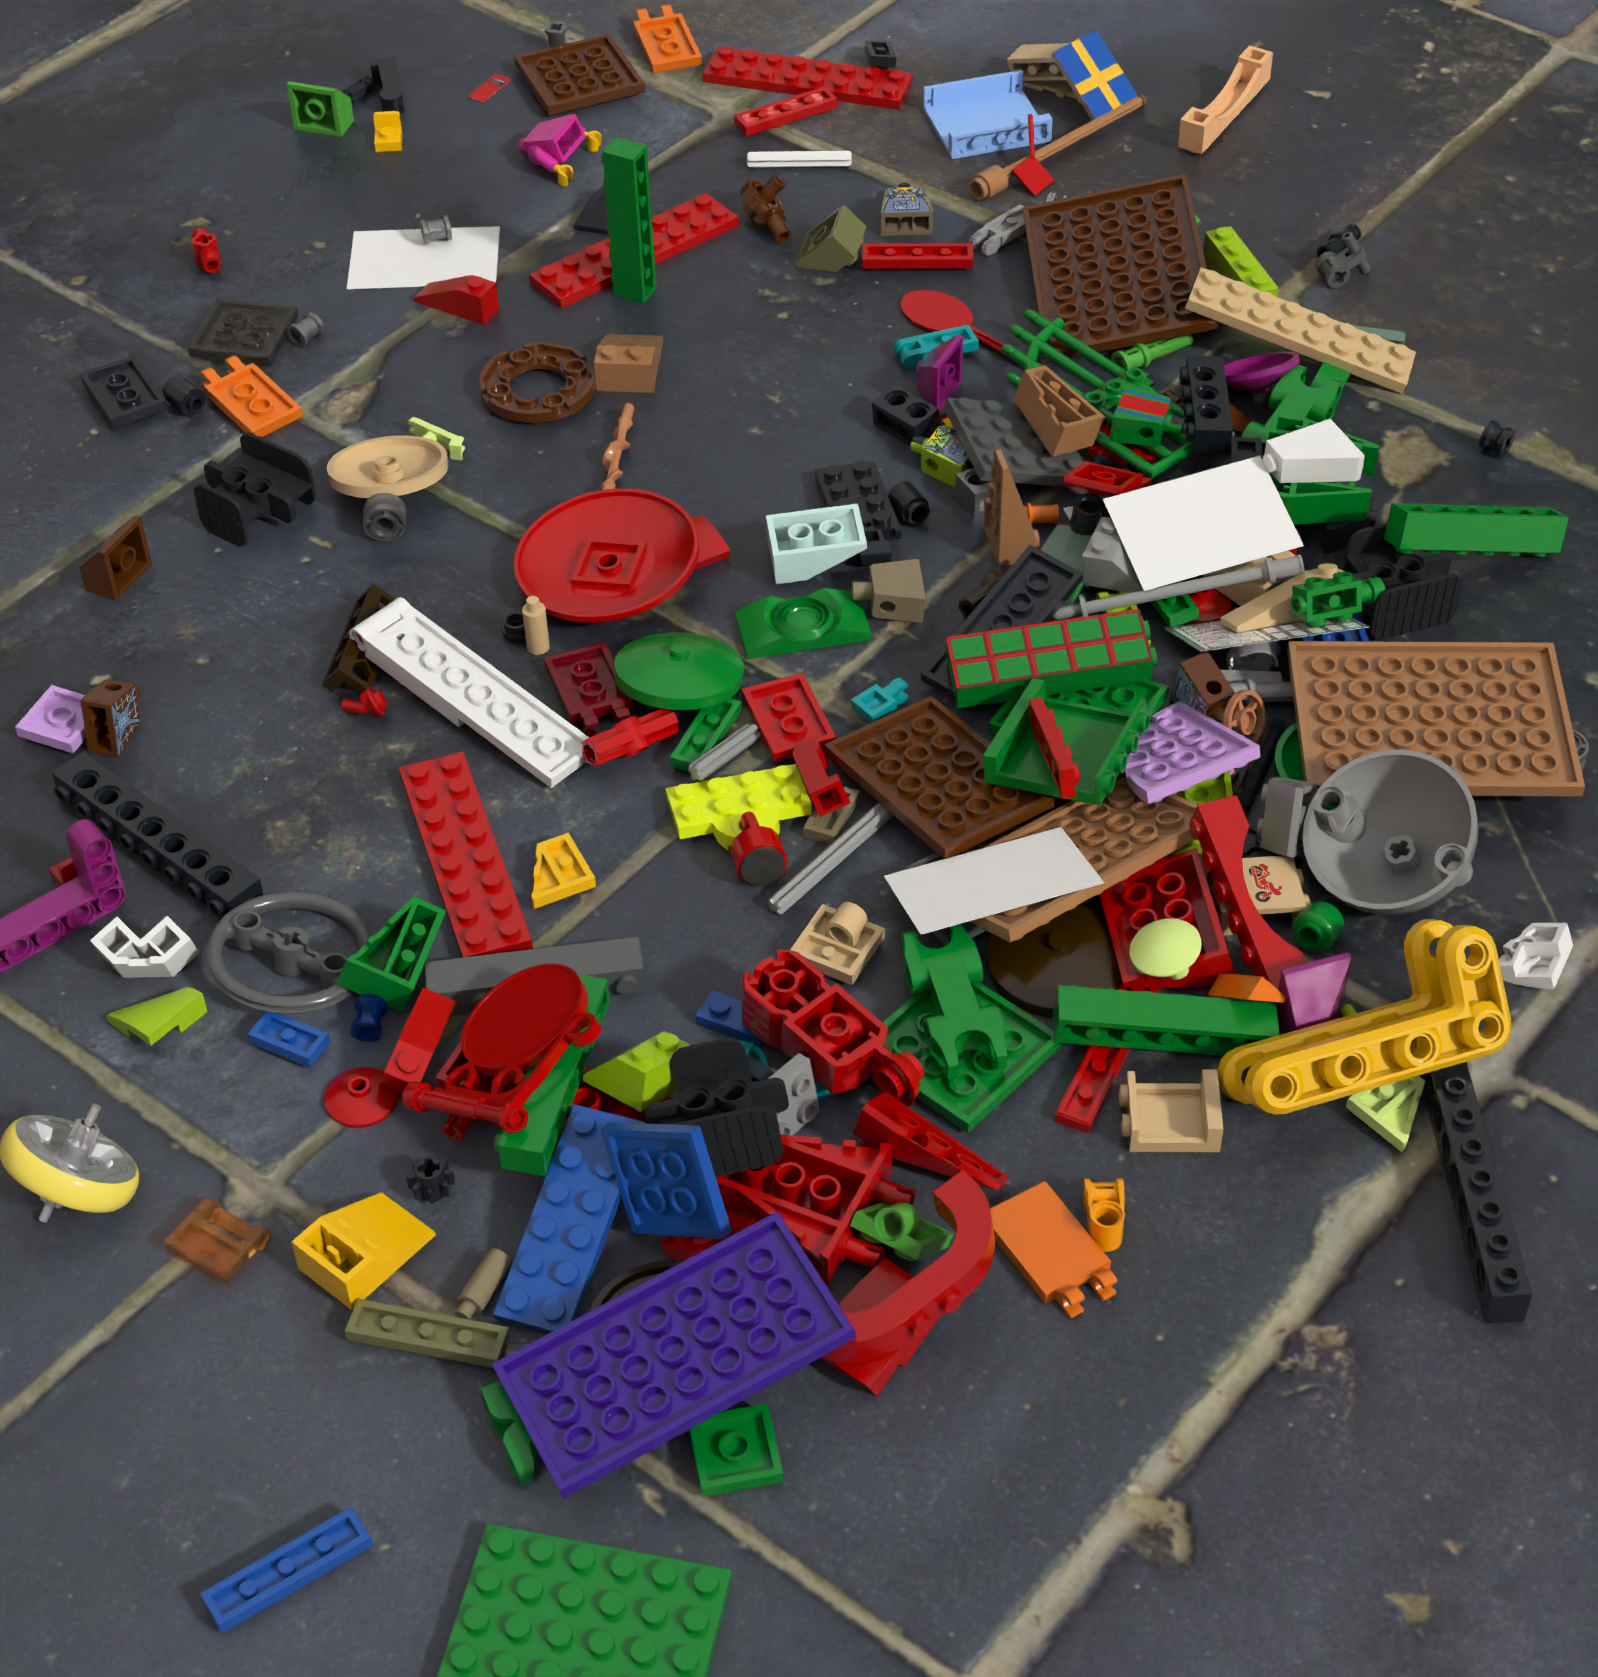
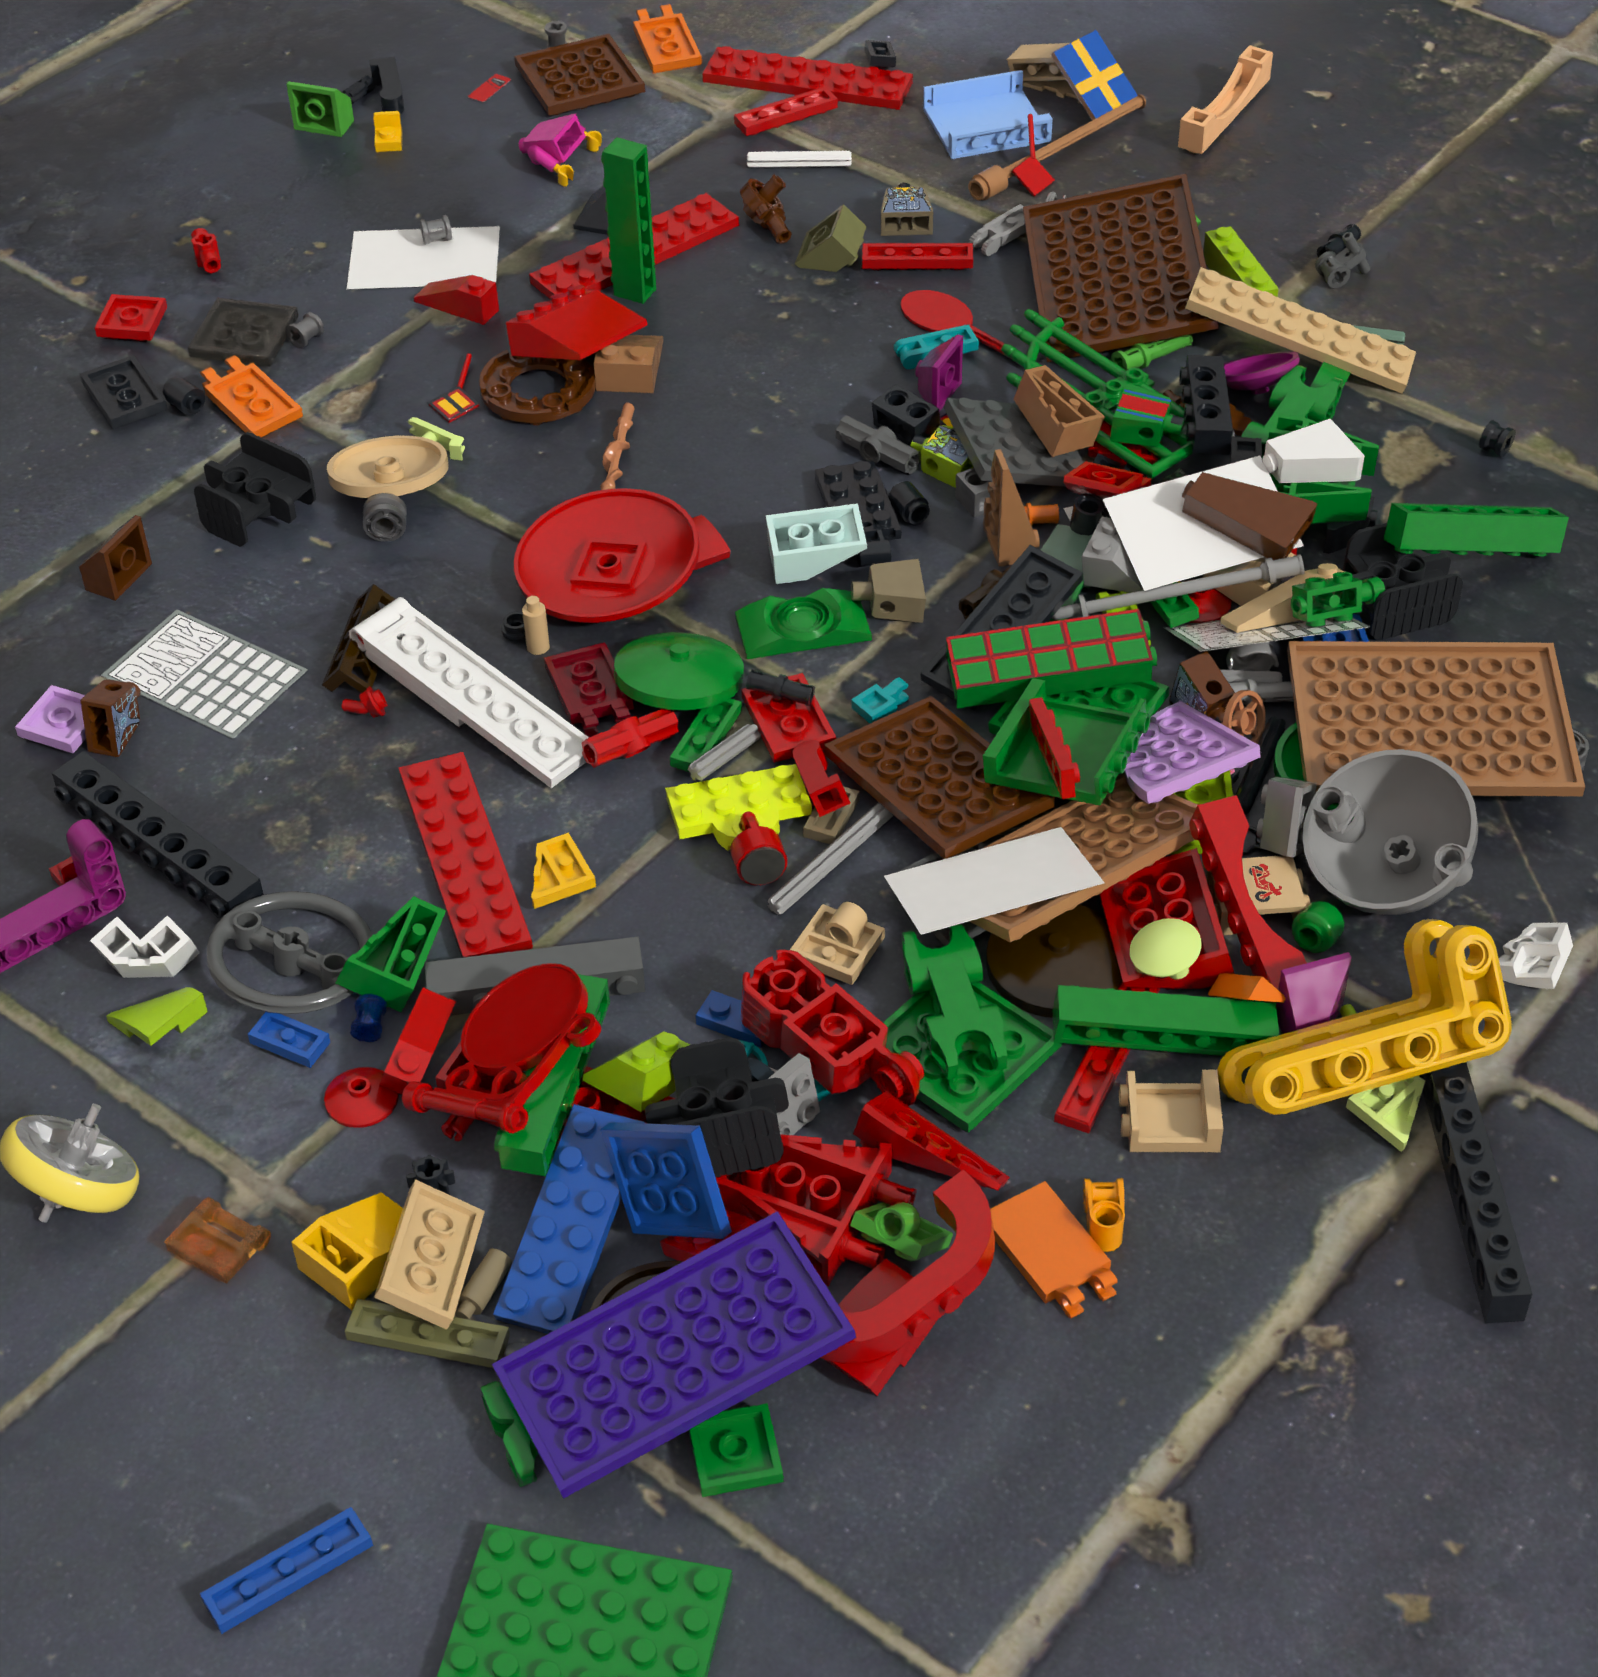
(131, 317): none -> red plate
(205, 673): none -> sticker
(430, 1254): none -> tan plate
(457, 401): none -> piece
(571, 325): none -> red slope
(780, 687): none -> black pin
(878, 445): none -> dark grey piece
(1249, 514): none -> reddish brown slope

